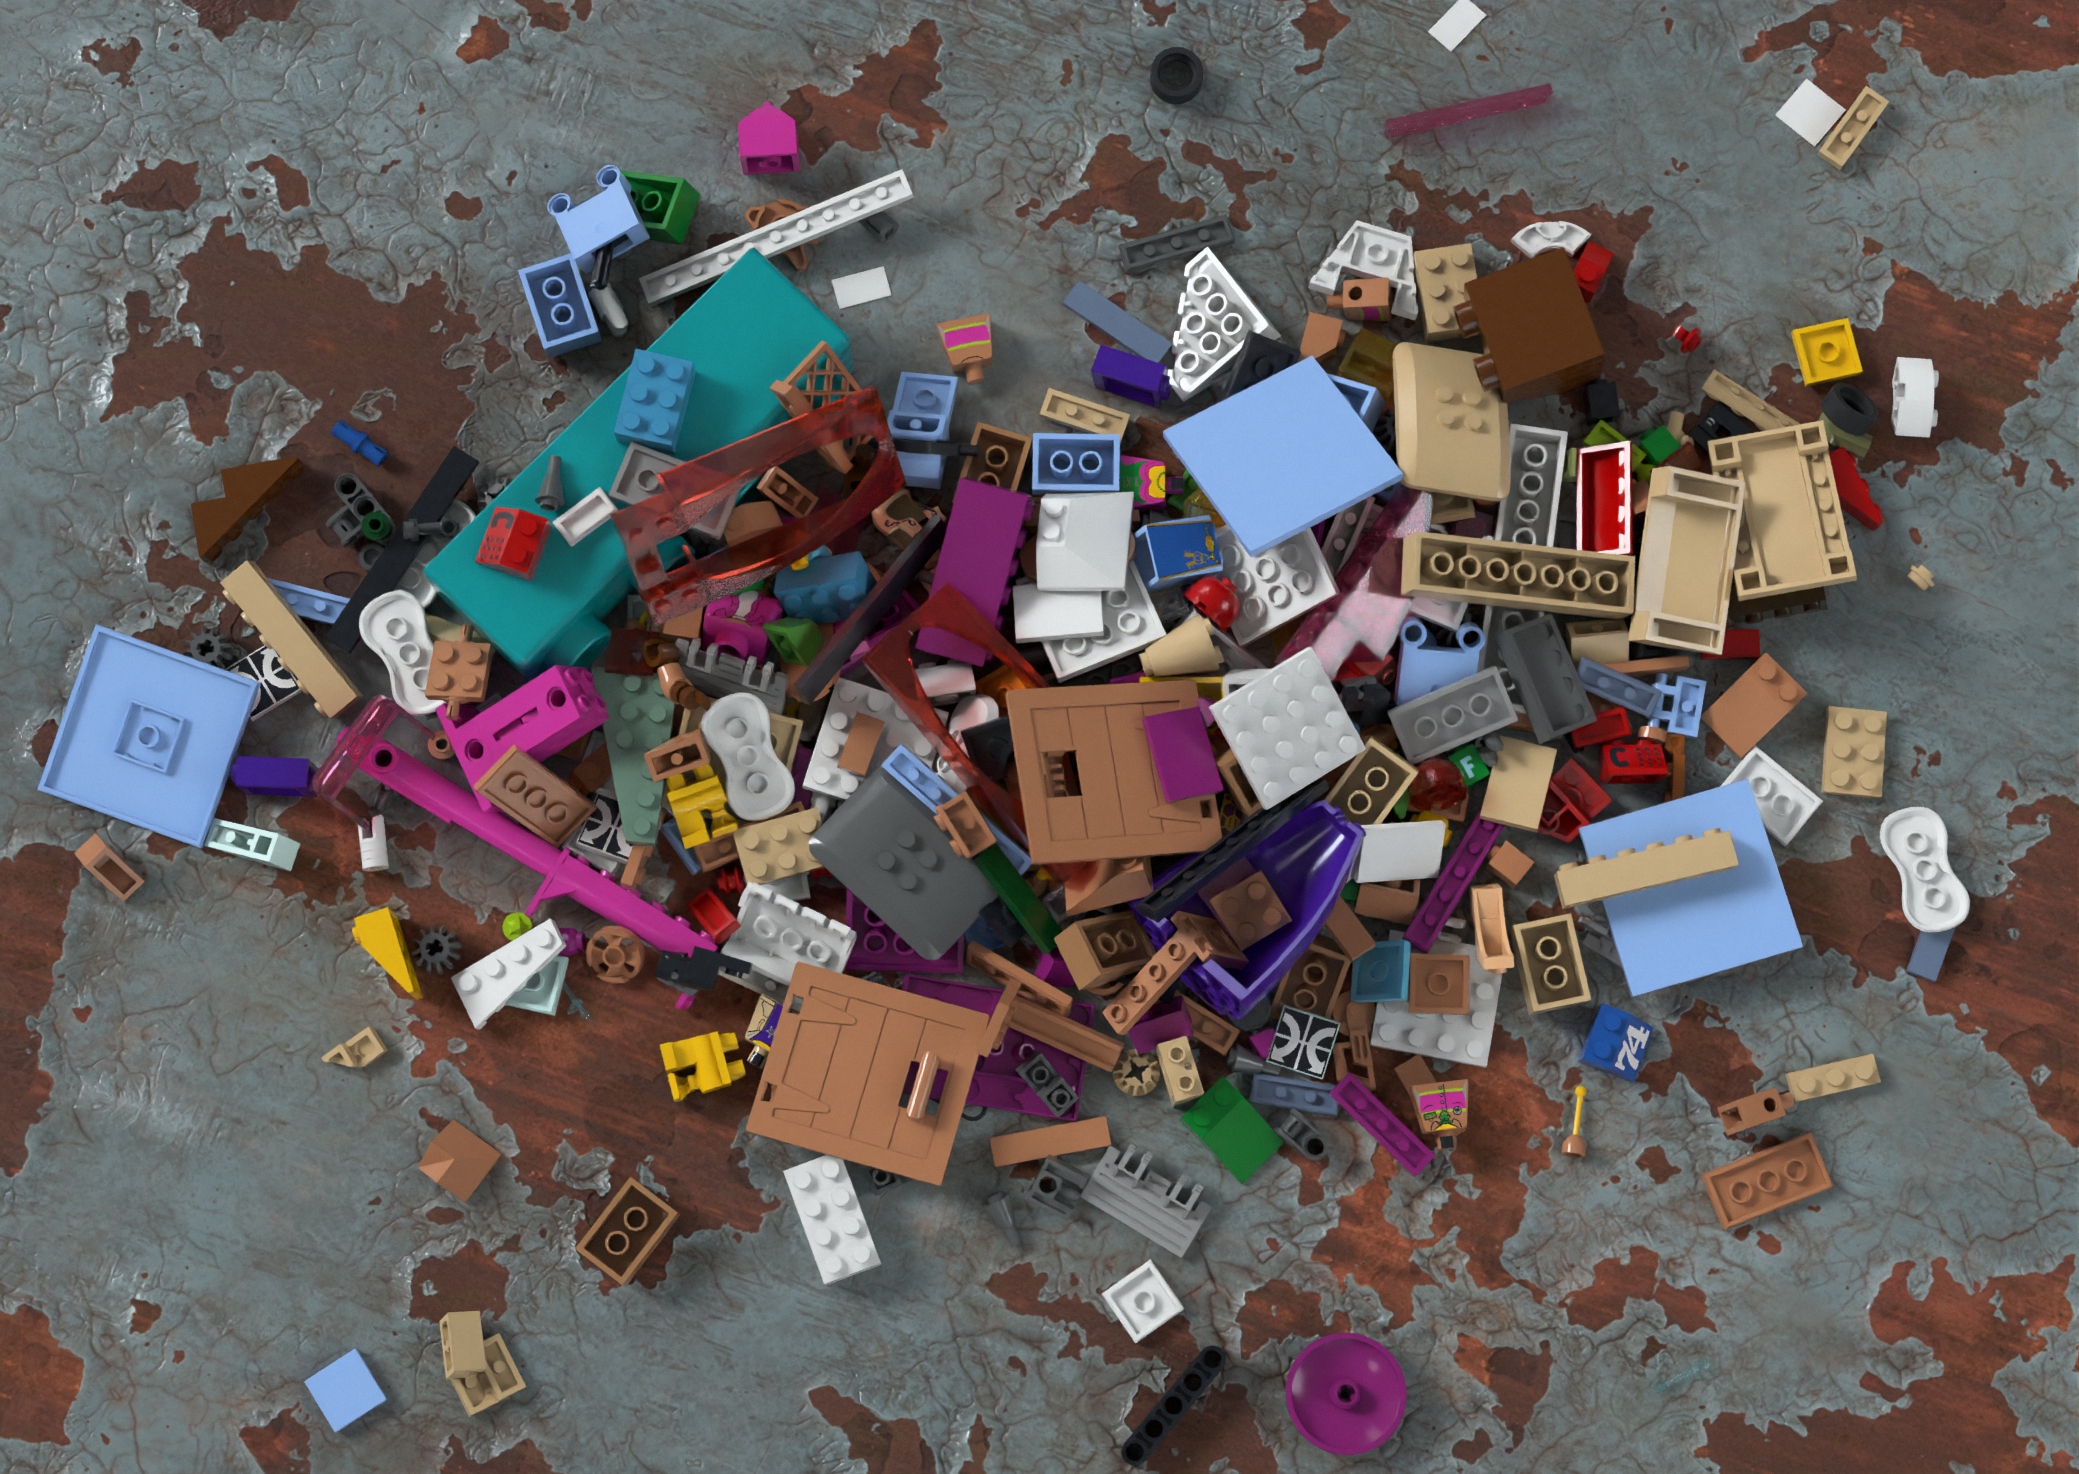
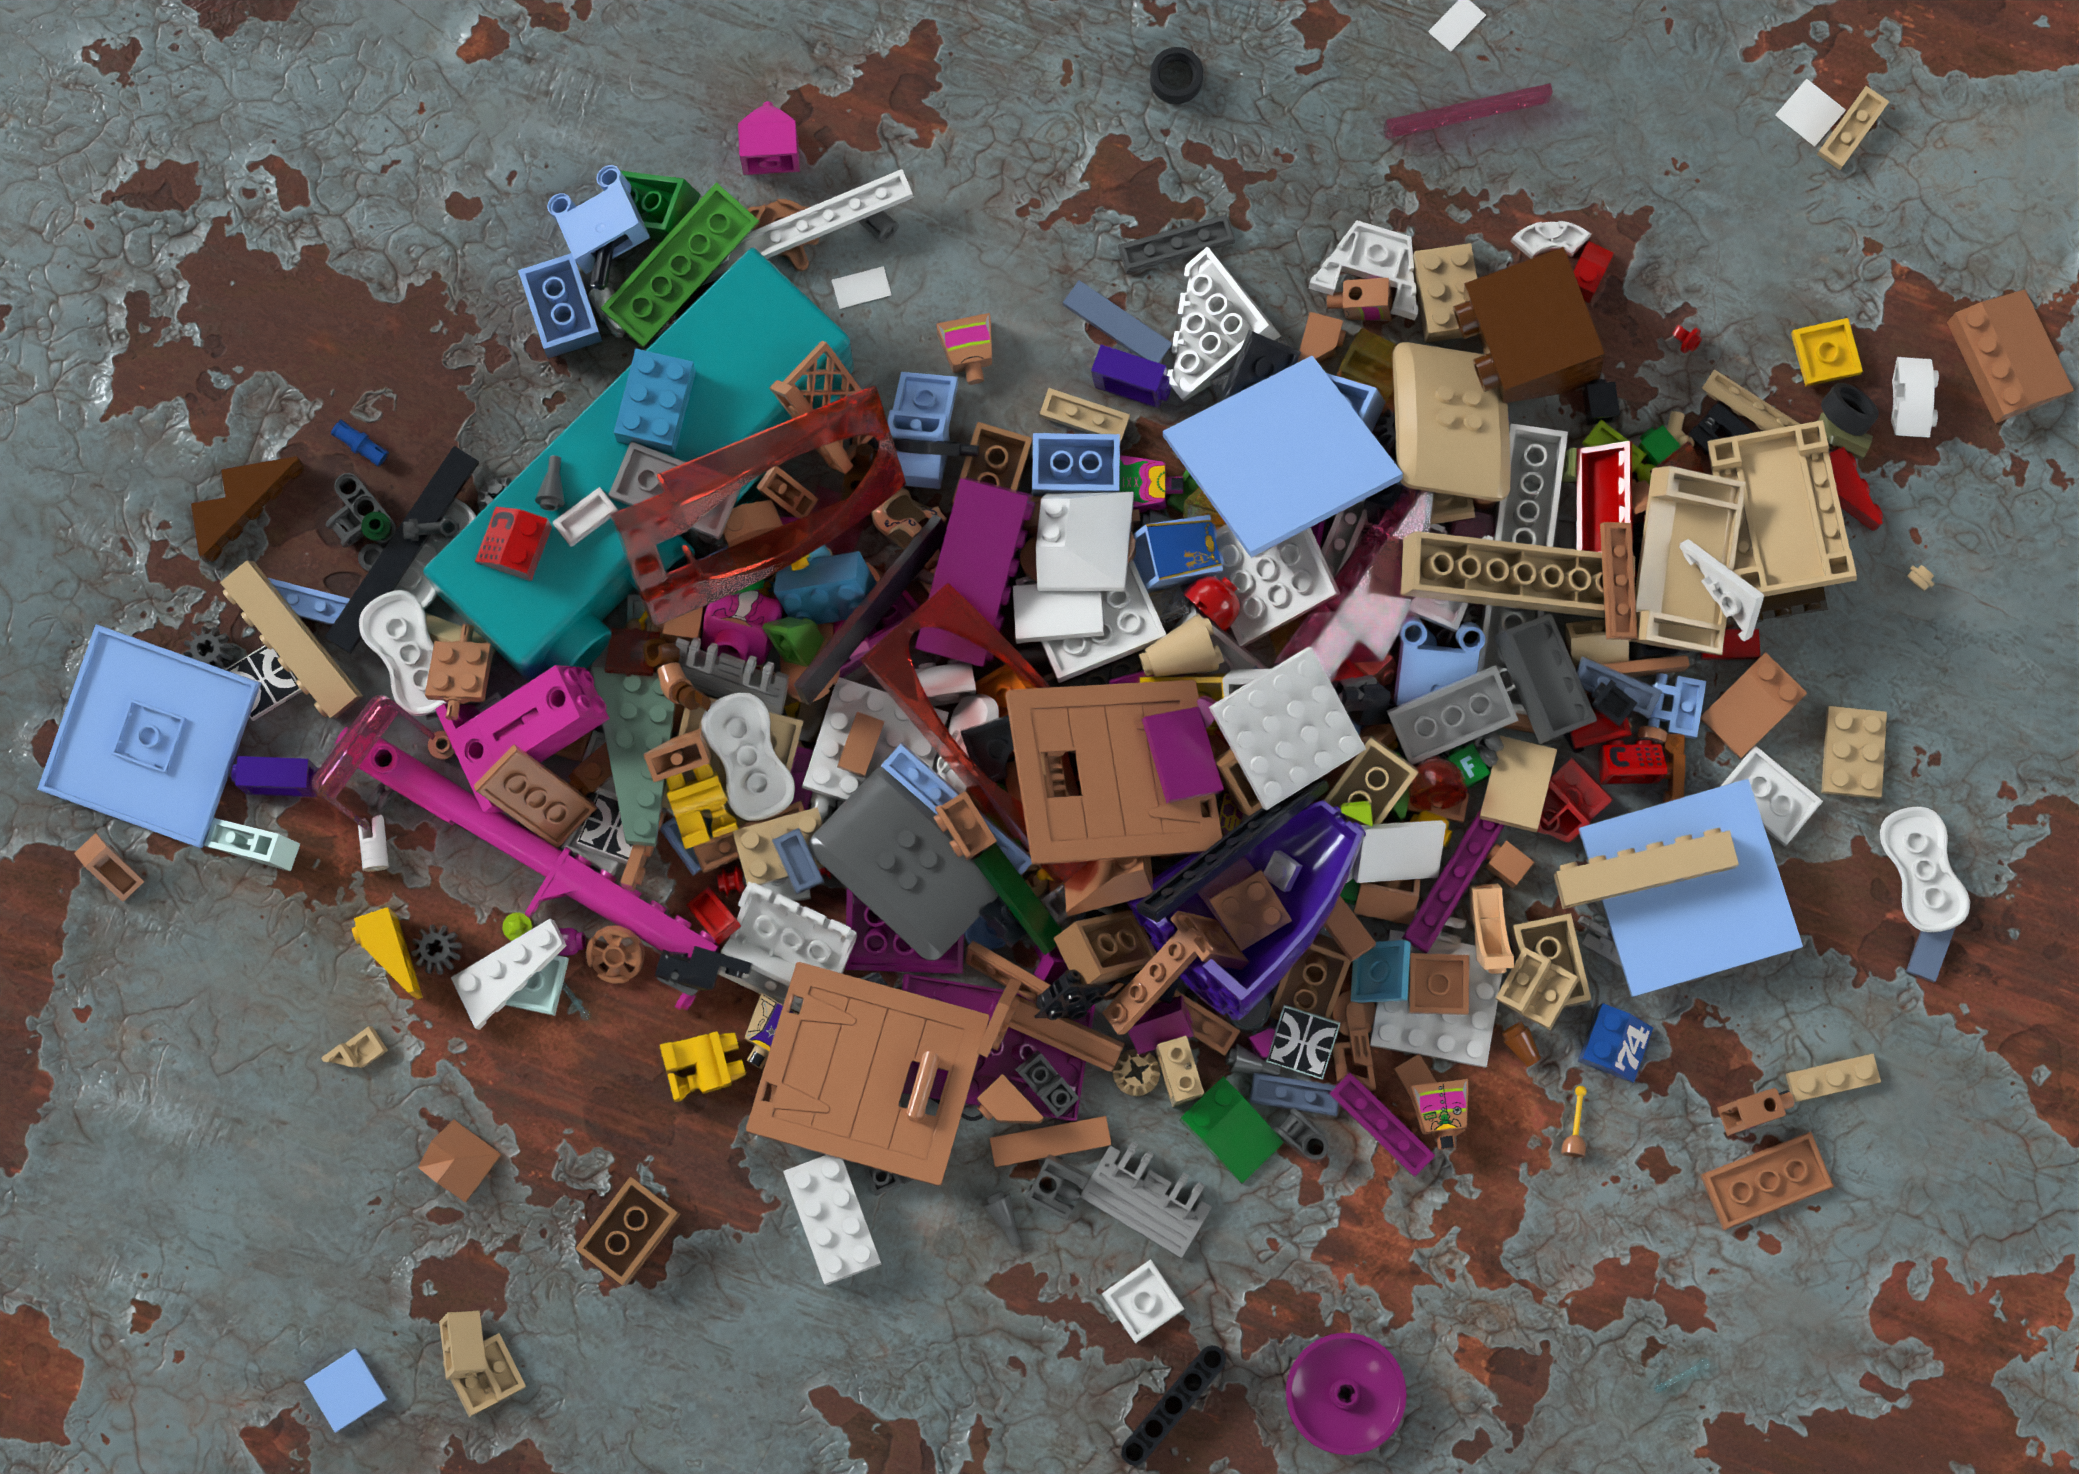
(679, 265): none -> bright green plate
(797, 861): none -> sand blue tile
(1007, 1104): none -> nougat slope
(1069, 997): none -> black hinge
(1282, 870): none -> white plate
(1359, 810): none -> lime slope
(1381, 502): none -> black bracket
(1521, 1042): none -> dark orange cone
(1537, 988): none -> tan slope
(1612, 702): none -> black bracket
(1618, 581): none -> nougat tile
(1729, 590): none -> white wing
(2009, 355): none -> nougat slope

